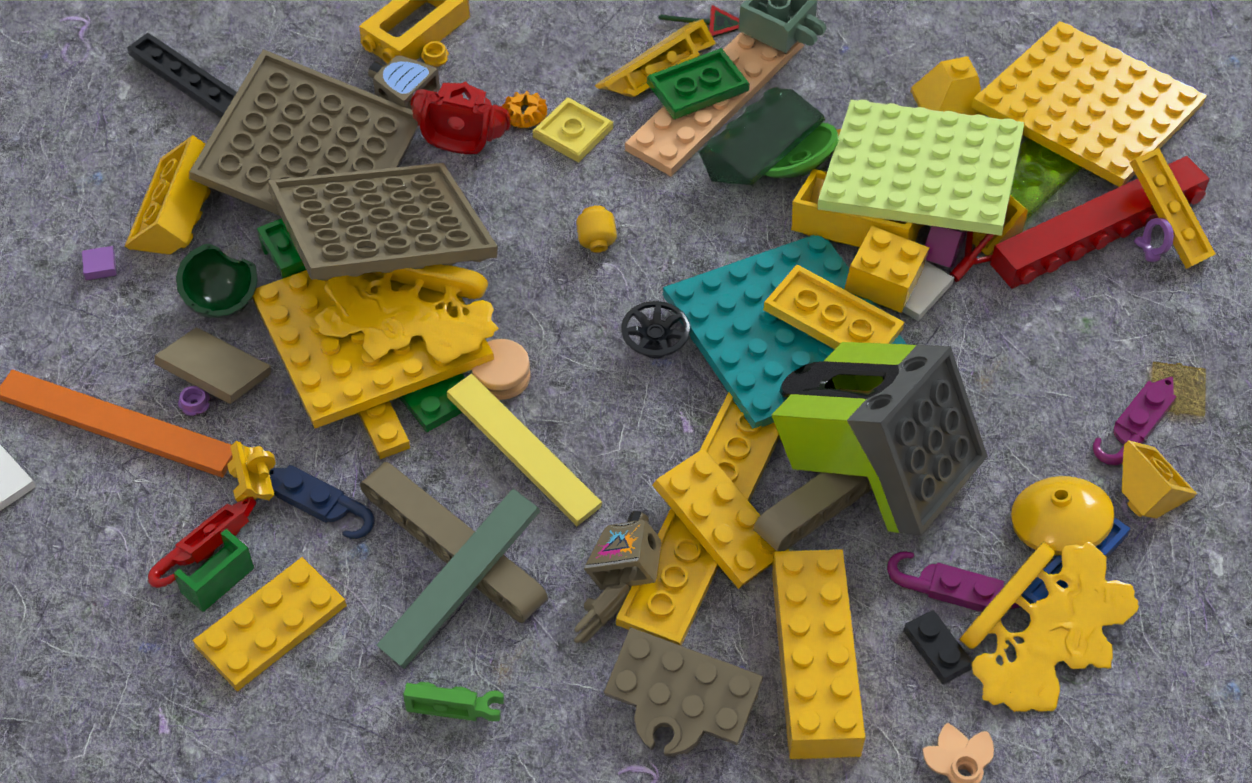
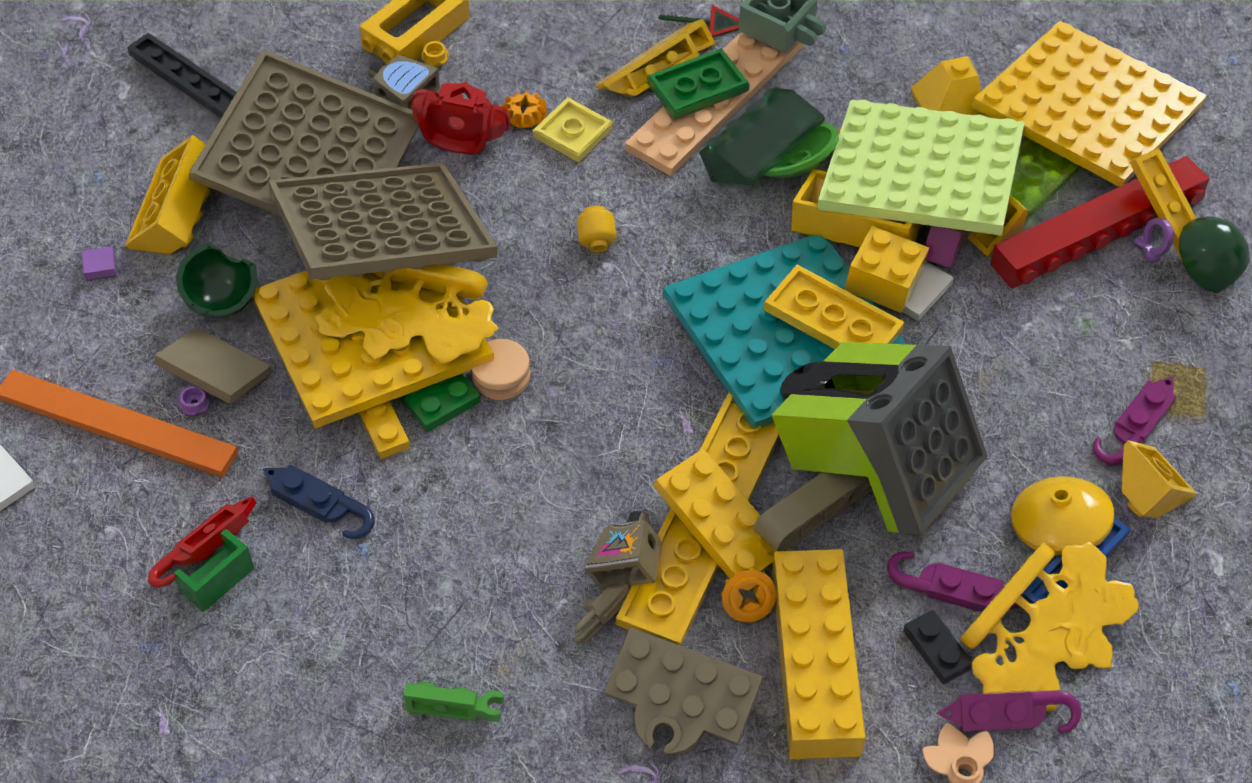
(252, 469): yellow hips -> none
(269, 623): yellow plate -> none
(279, 245): green panel -> none
(445, 534): dark tan beam -> none
(458, 578): sand green tile -> none
(524, 449): light yellow tile -> none
(655, 333): black wheel -> none
(750, 609): none -> light orange gear
(970, 258): red plant -> none
(1009, 710): none -> magenta plate
(1213, 252): none -> dark green cylinder

